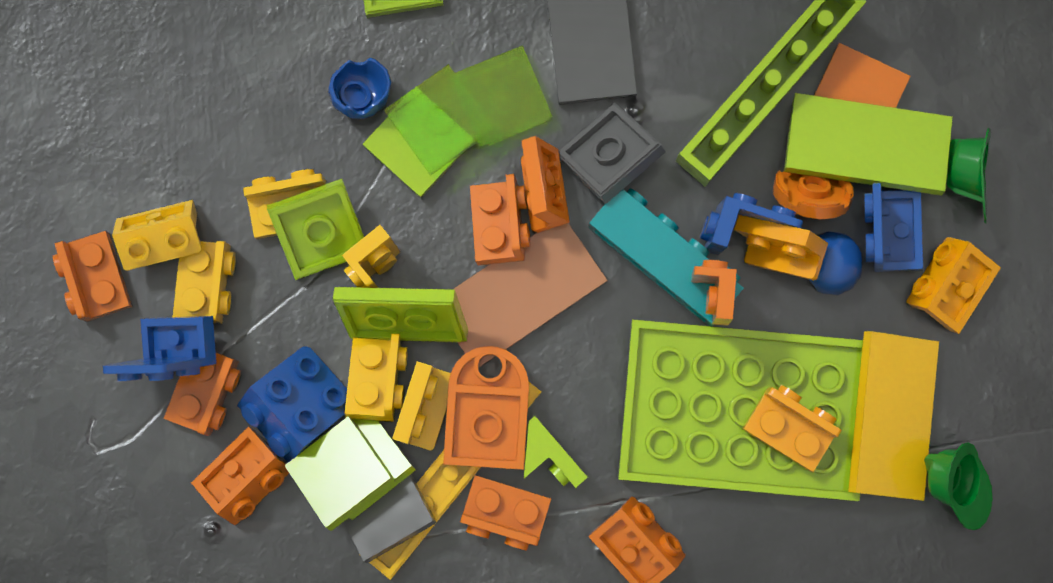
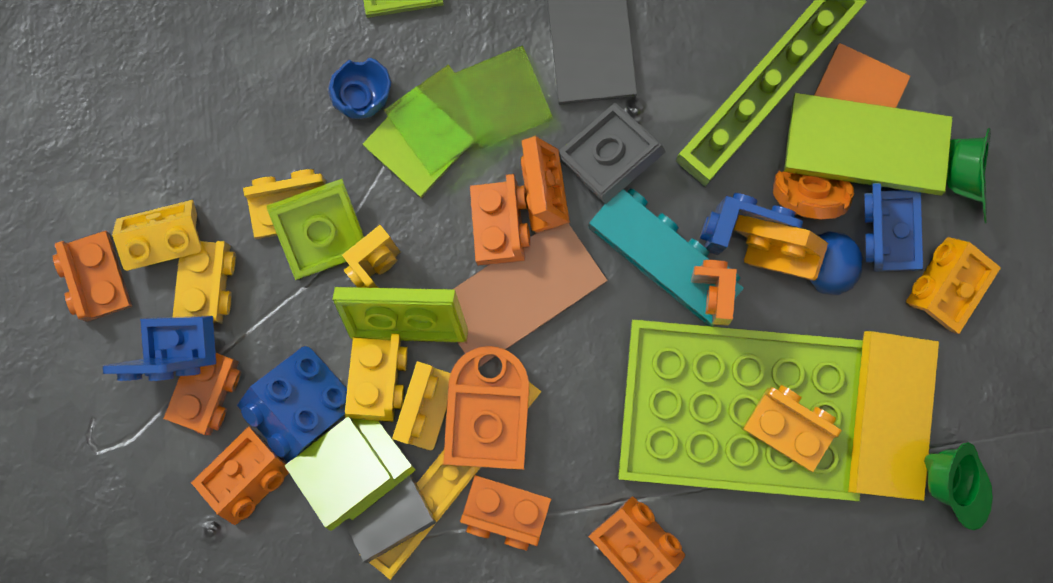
(542, 446): lime slope -> none

